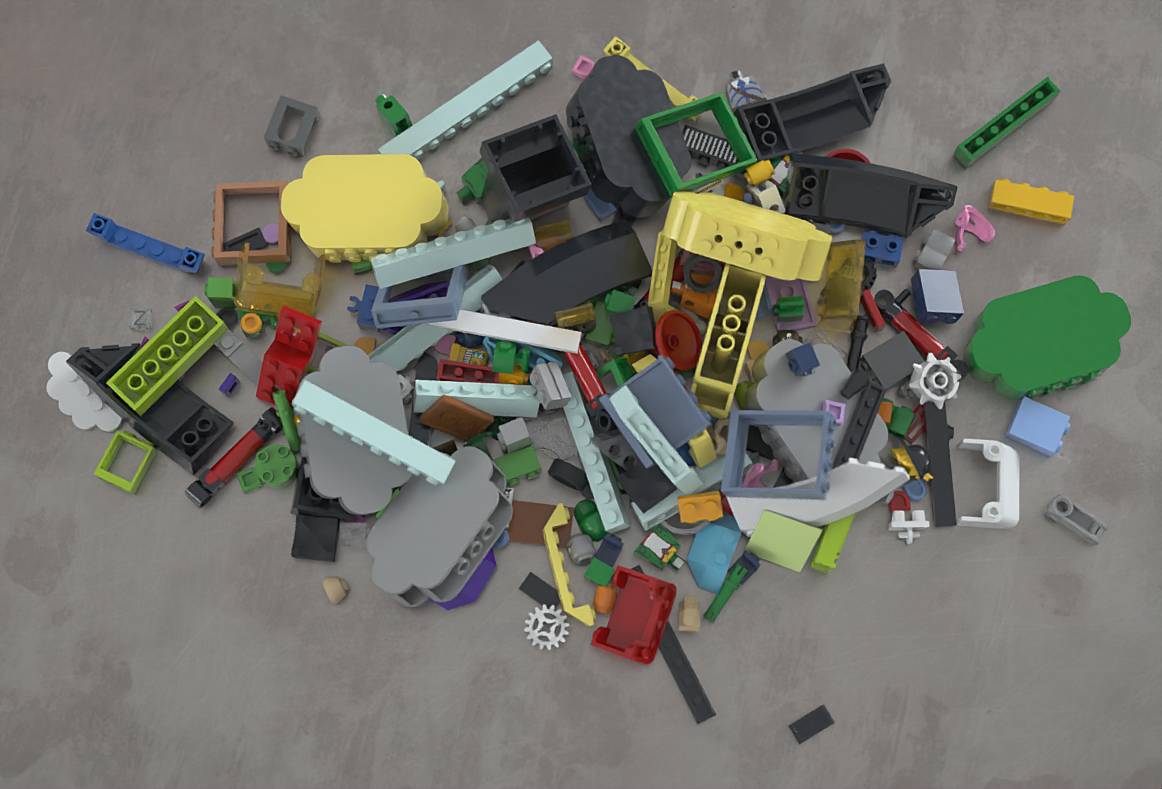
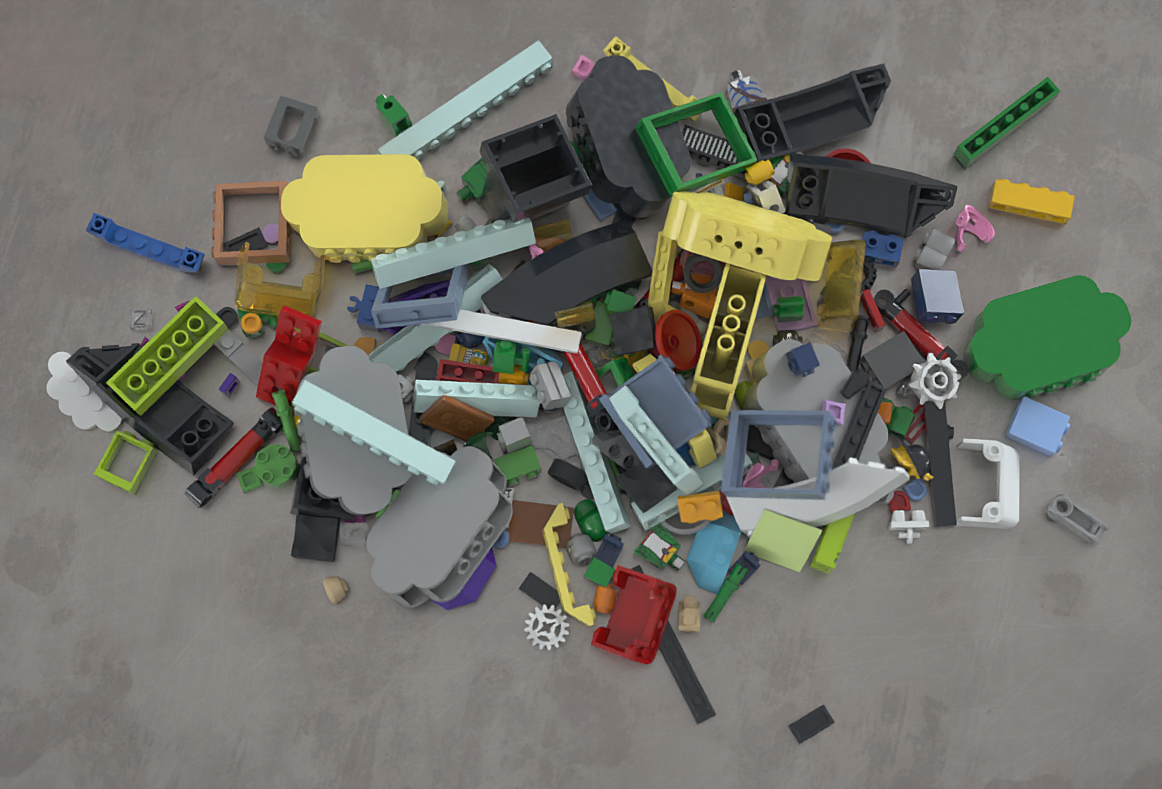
(221, 292): bright green brick -> none

